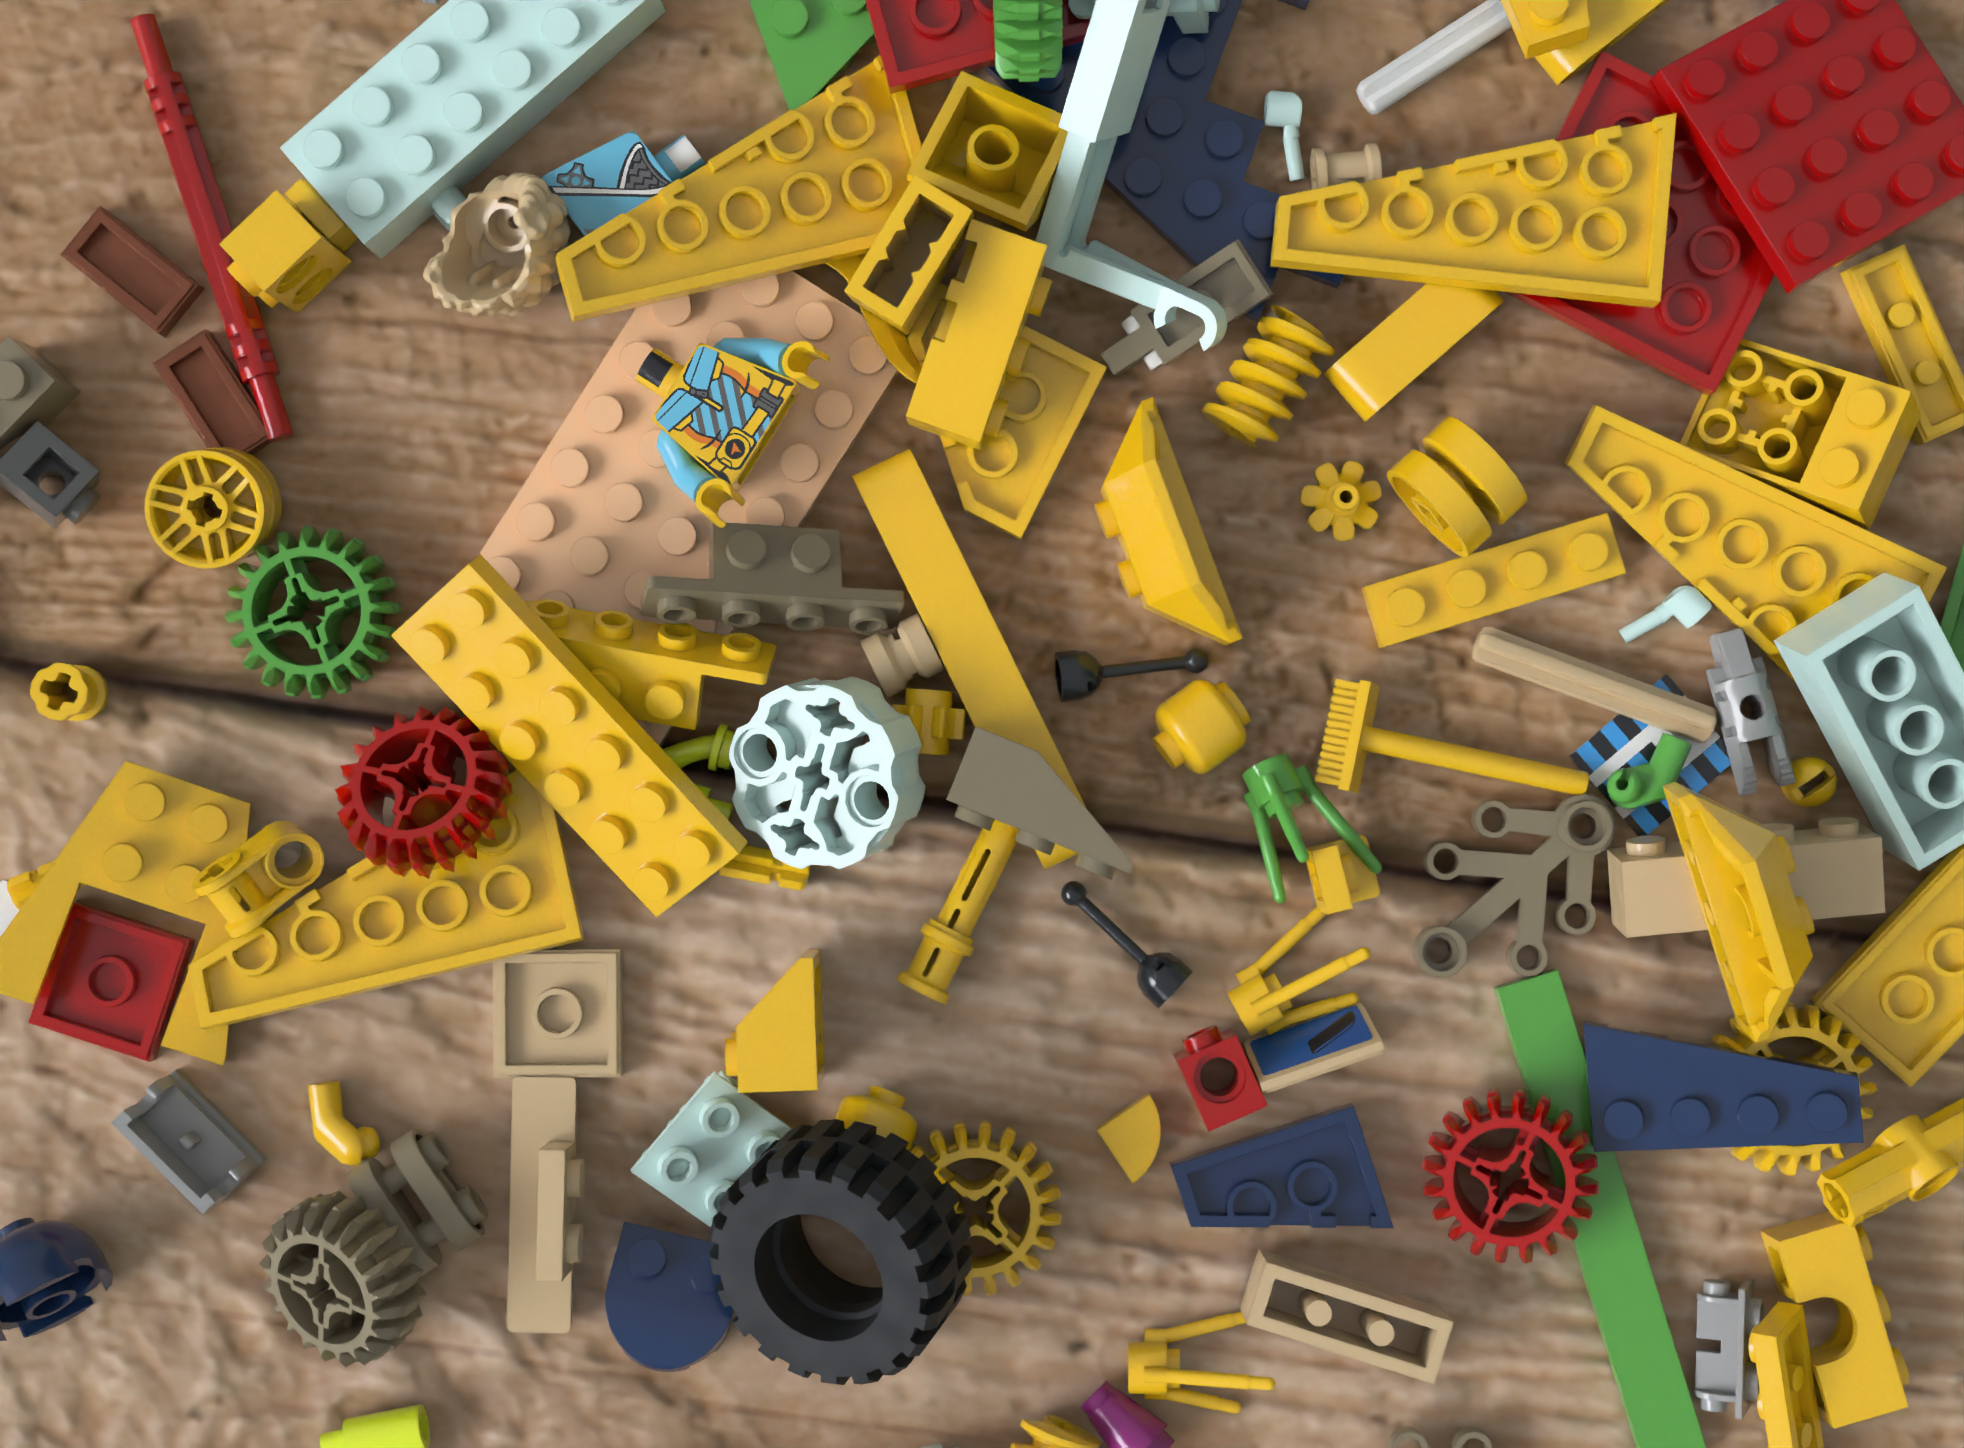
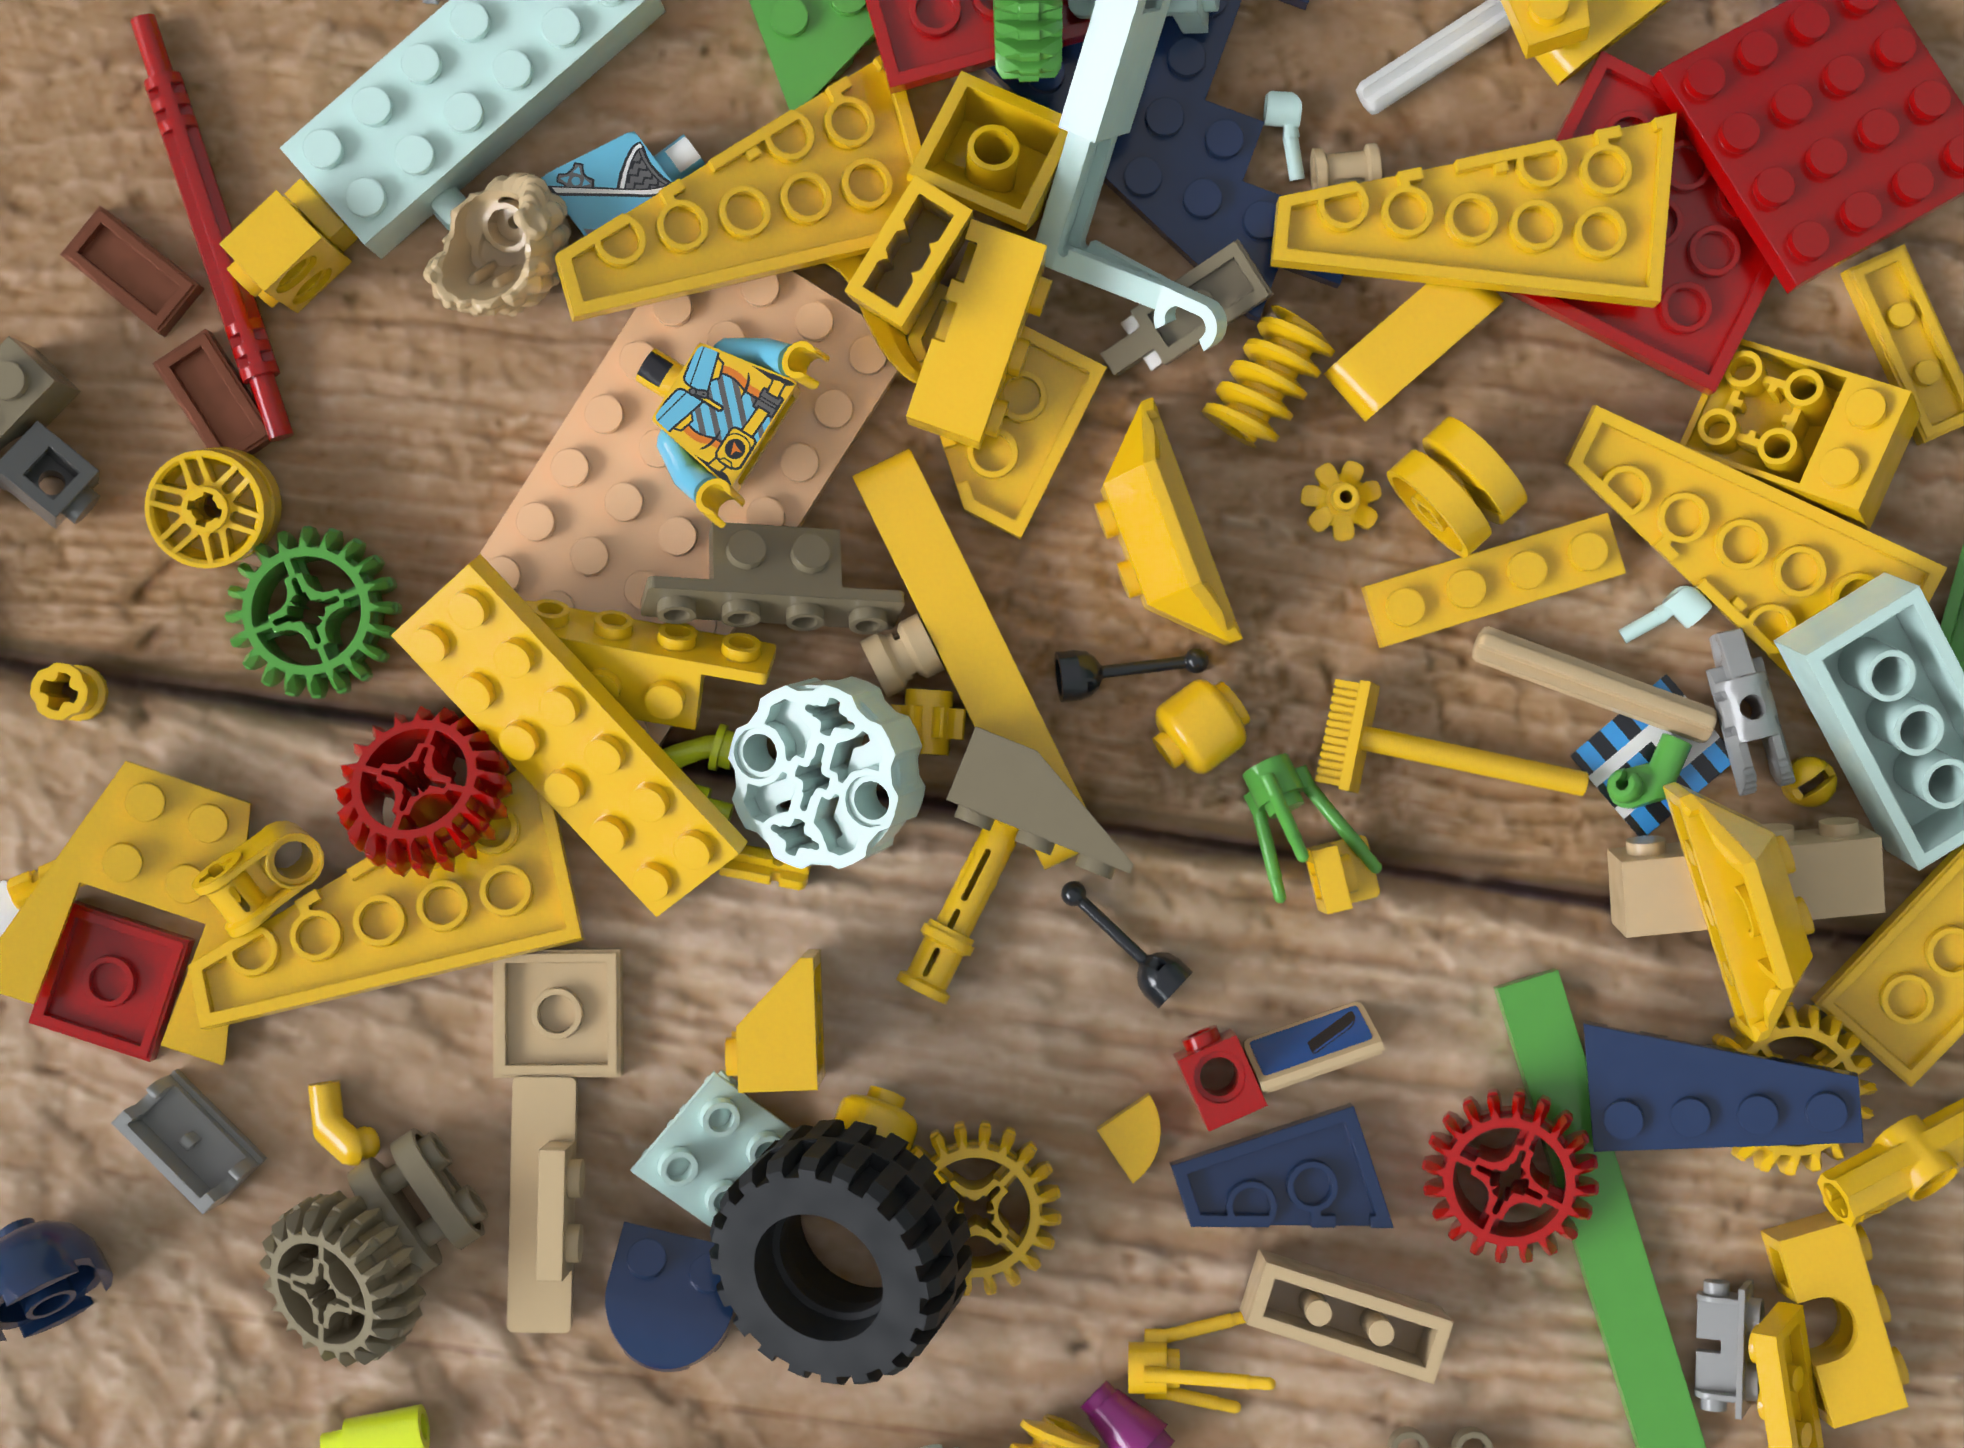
(1264, 1001): yellow plant -> none
(1522, 879): dark tan plant -> none

